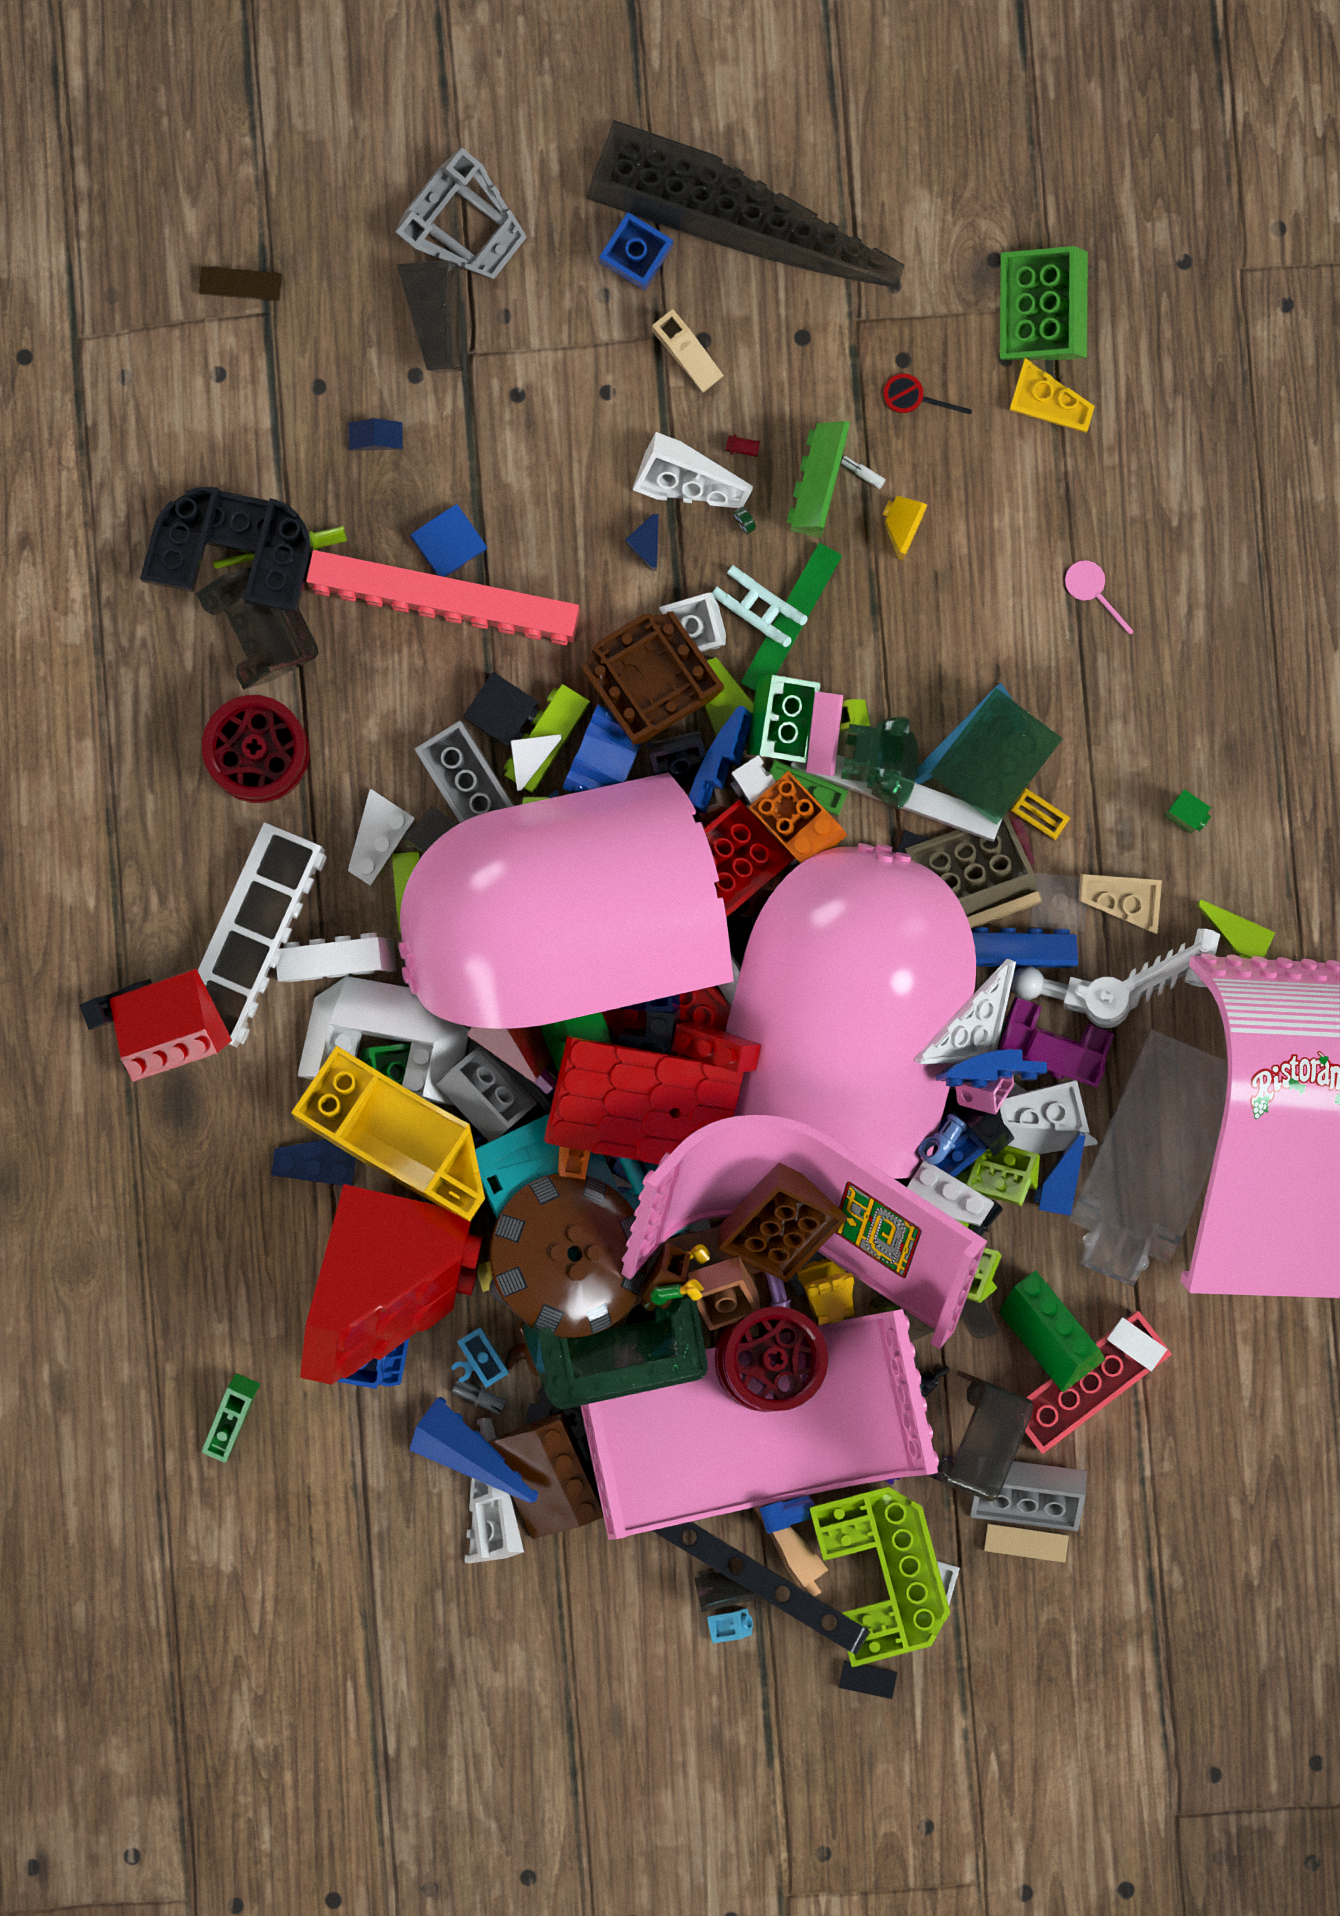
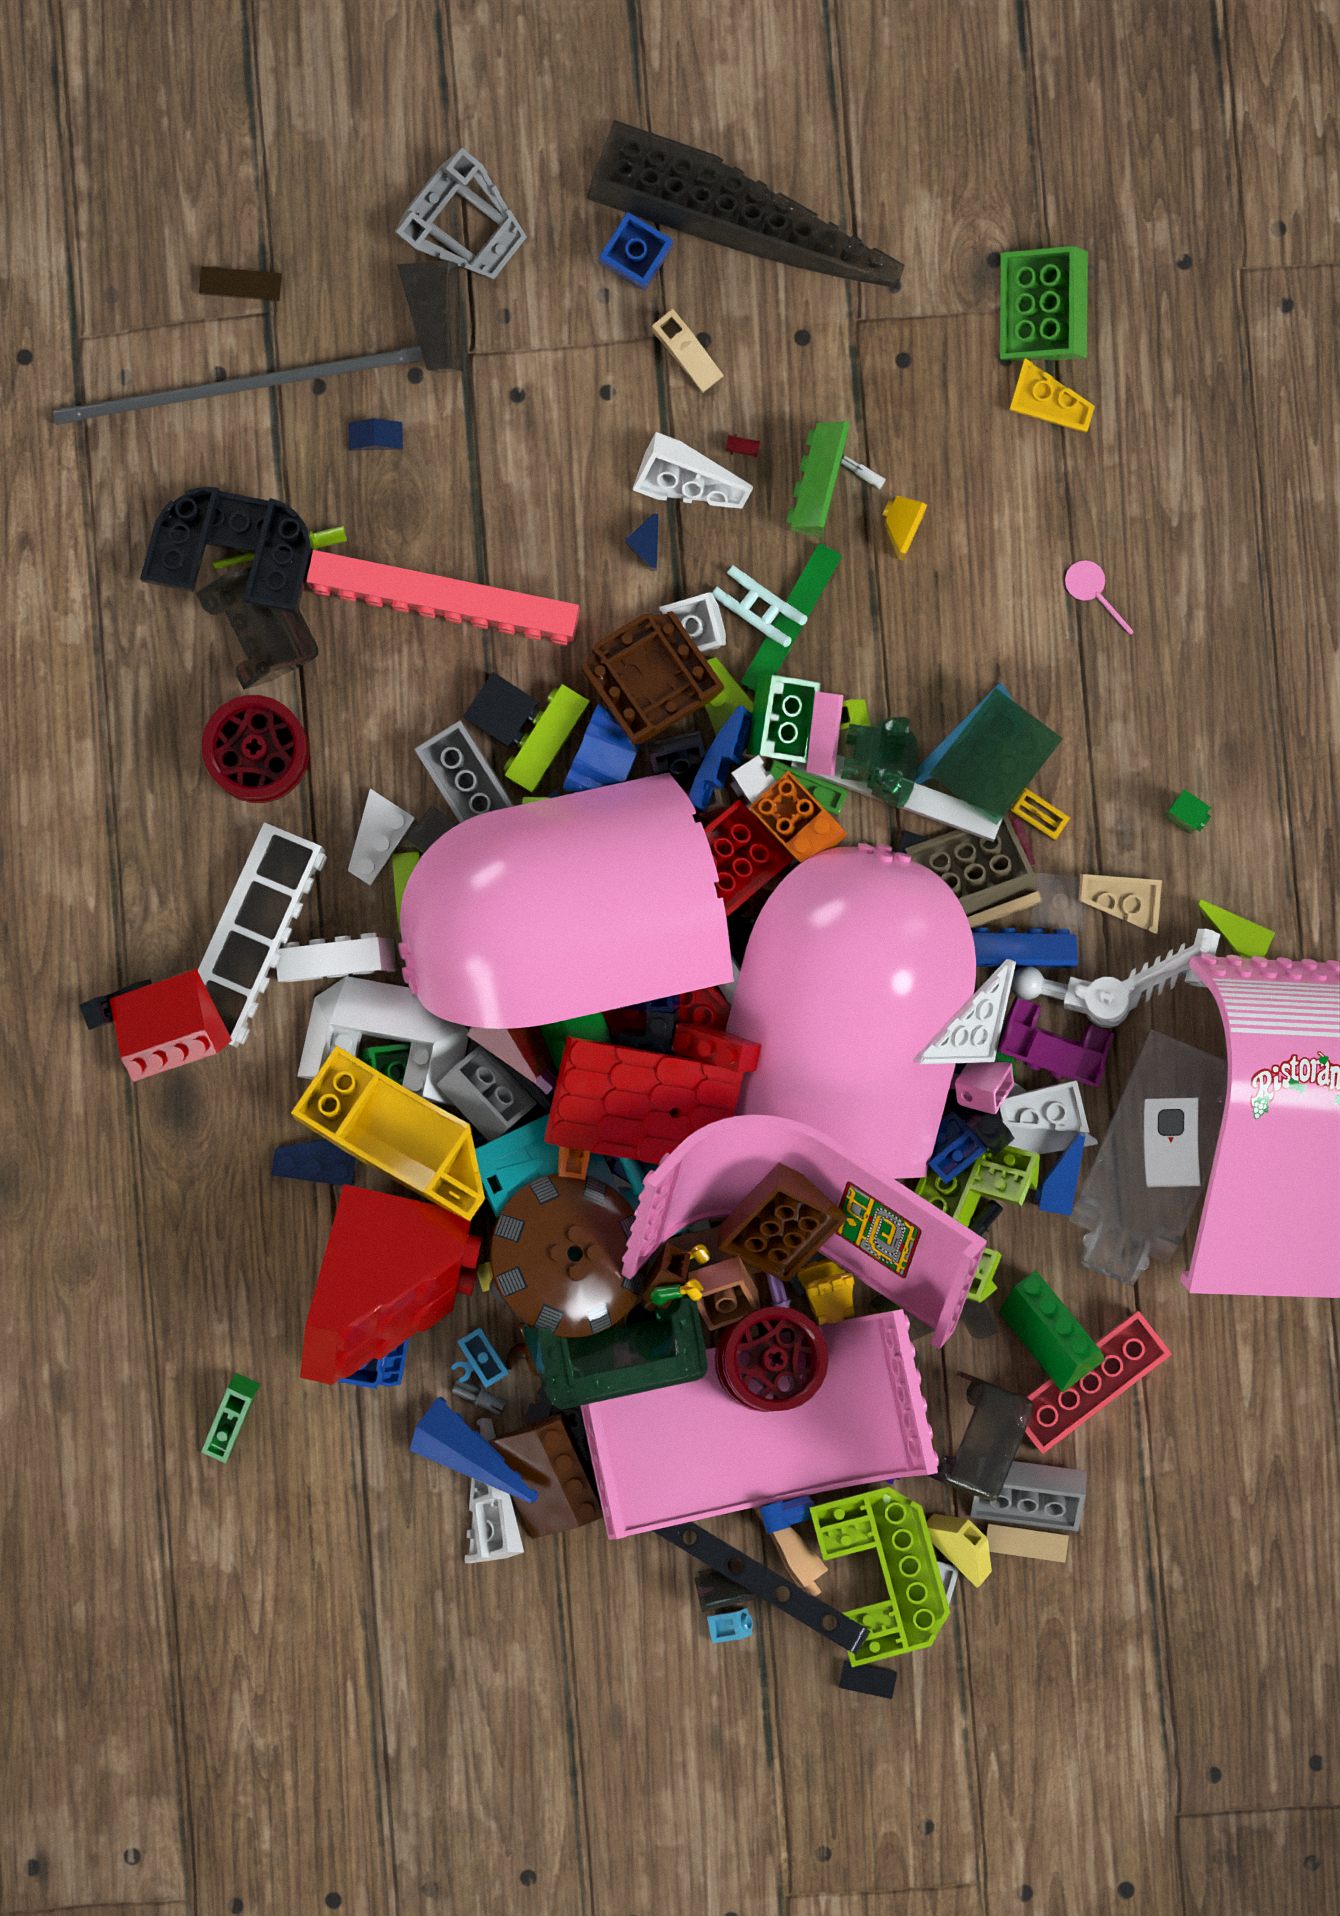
(77, 413): none -> dark grey piece
(448, 541): blue slope -> none
(529, 756): white tile -> none
(744, 520): dark green tile -> none
(905, 393): piece -> none
(929, 1380): black piece -> none
(944, 1140): medium blue connector -> none
(950, 1195): white wing -> none
(962, 1545): none -> light yellow slope
(990, 1066): blue slope -> none
(1136, 1344): white tile -> none
(1173, 1142): none -> white slope

